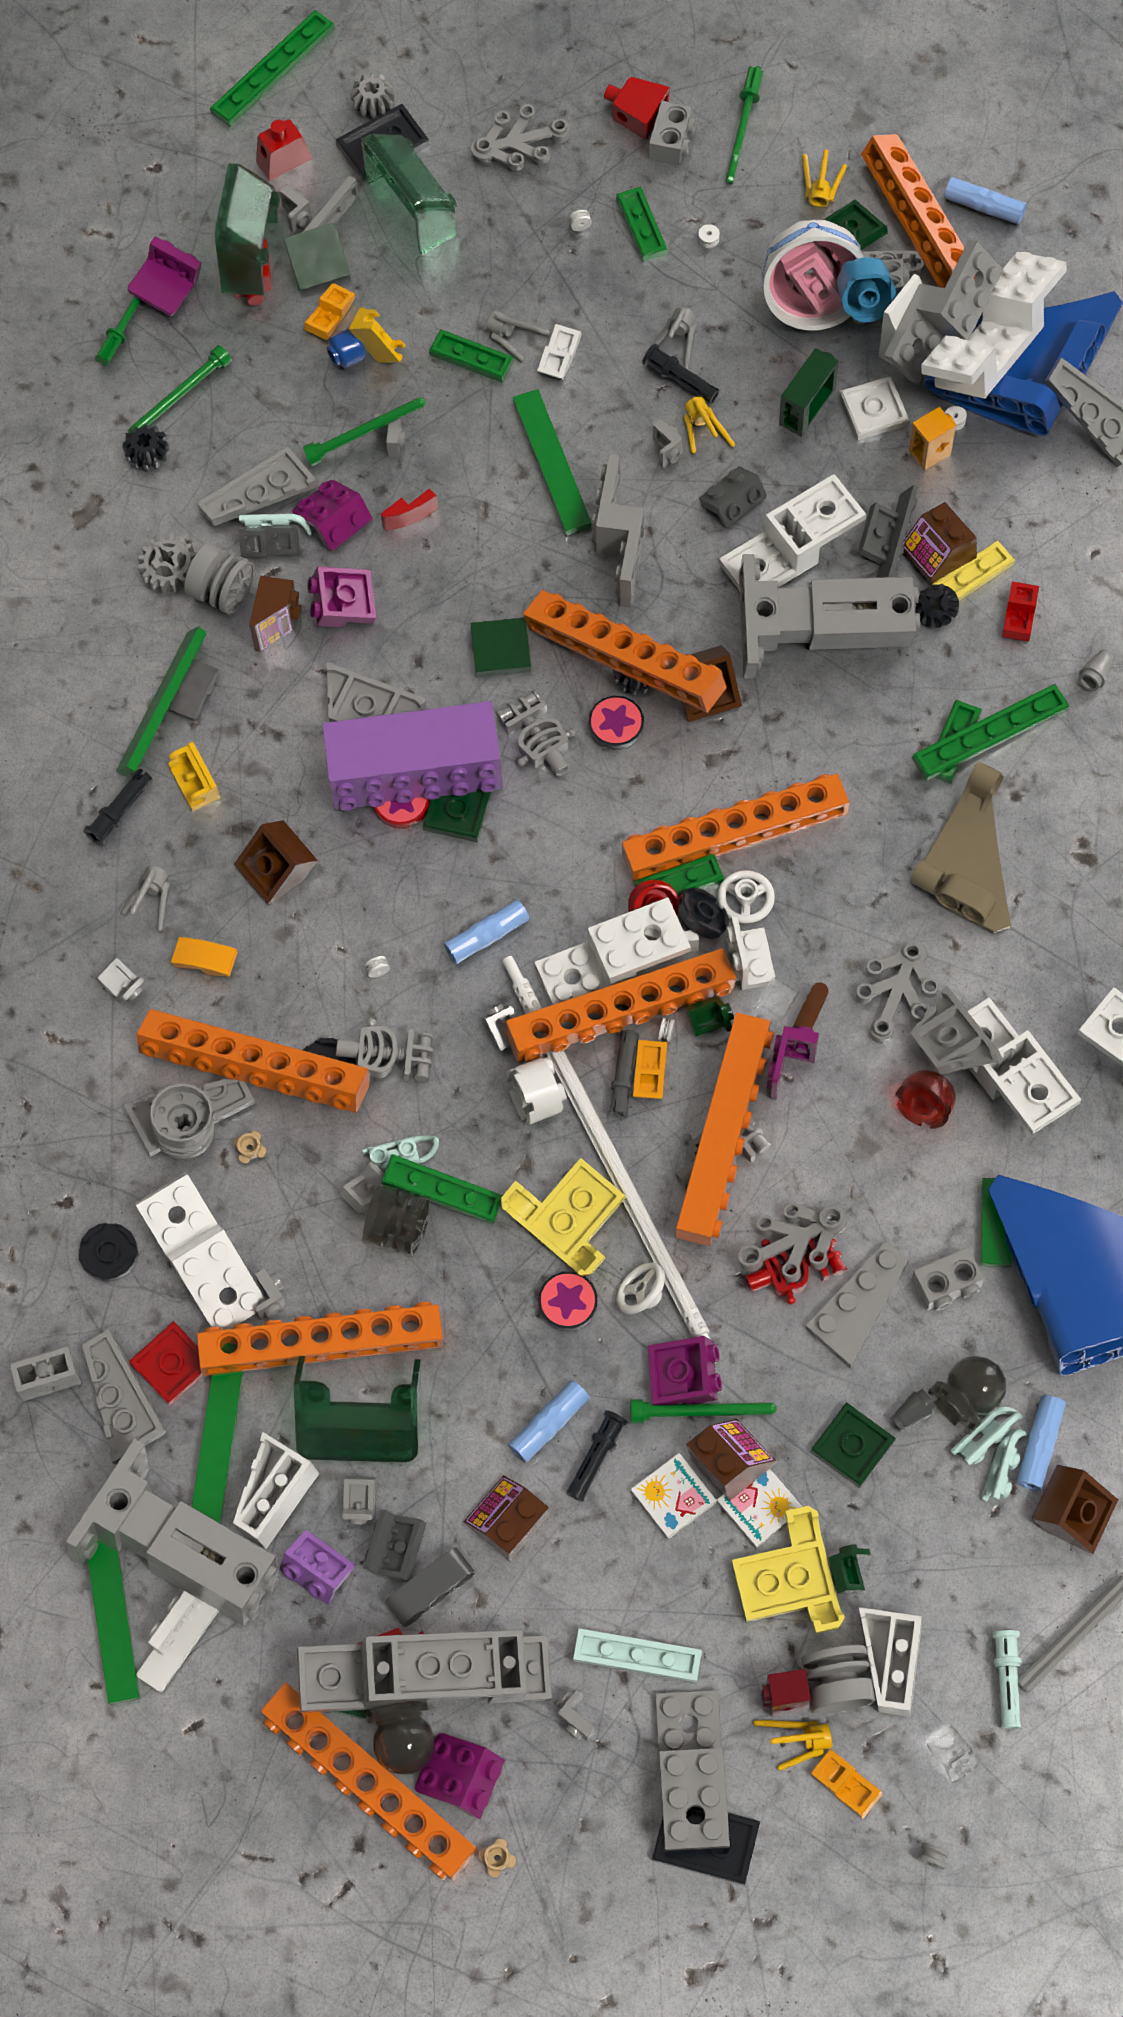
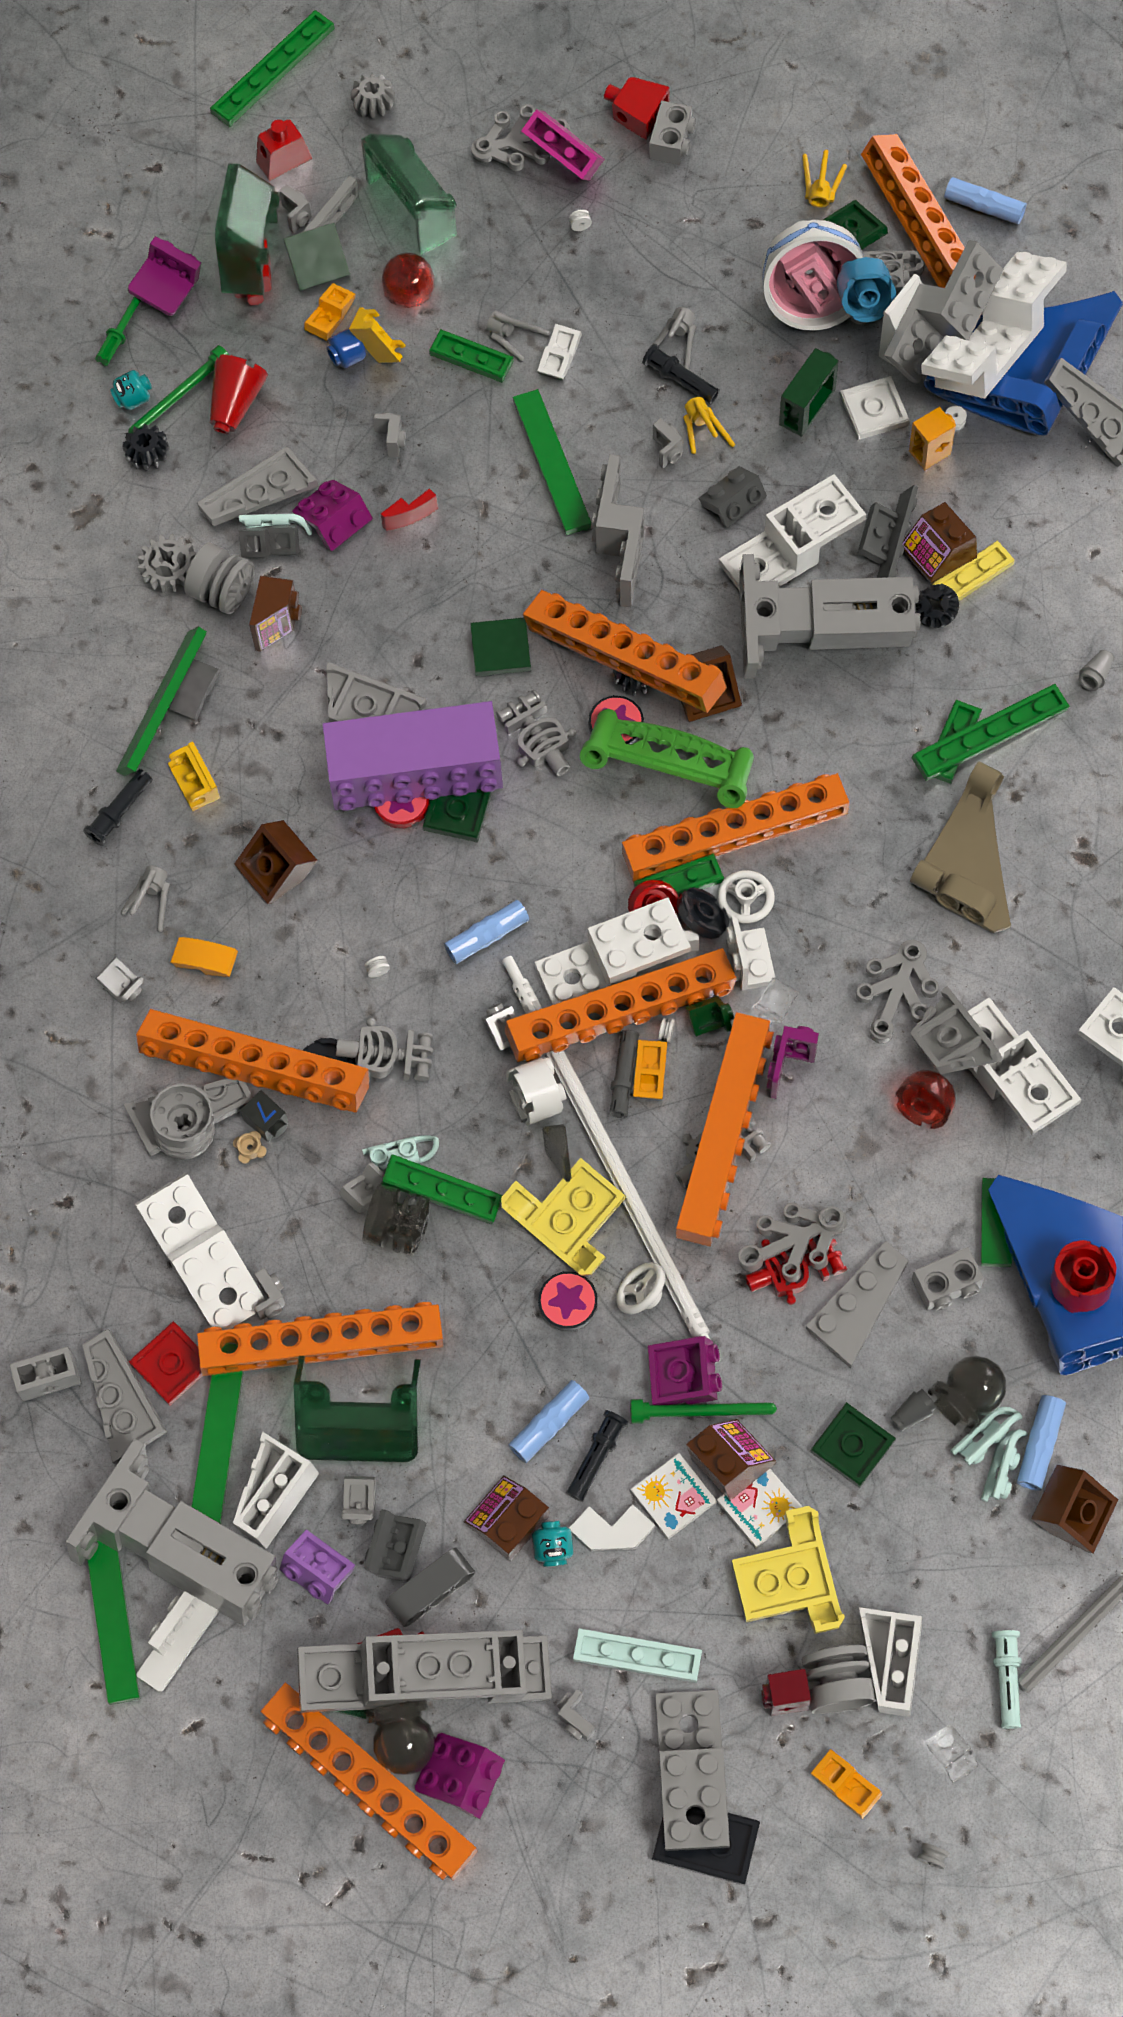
(108, 1252): black tile -> none
(131, 390): none -> teal head
(233, 391): none -> red cone
(265, 1116): none -> pearl dark grey brick
(318, 451): green piece -> none
(341, 596): magenta plate -> none
(394, 122): black tile -> none
(408, 280): none -> clear red cylinder
(495, 1867): tan plate -> none
(552, 1544): none -> teal head
(557, 1149): none -> clear smoke slope
(562, 145): none -> dark pink brick
(624, 1534): none -> white tile
(642, 224): green tile -> none
(709, 236): white piece -> none
(728, 777): none -> bright green piece
(749, 96): green piece -> none
(812, 1006): reddish brown bar -> none
(815, 1737): yellow plant -> none
(846, 1570): dark green bracket -> none
(1020, 611): red slope -> none
(1083, 1276): none -> red brick

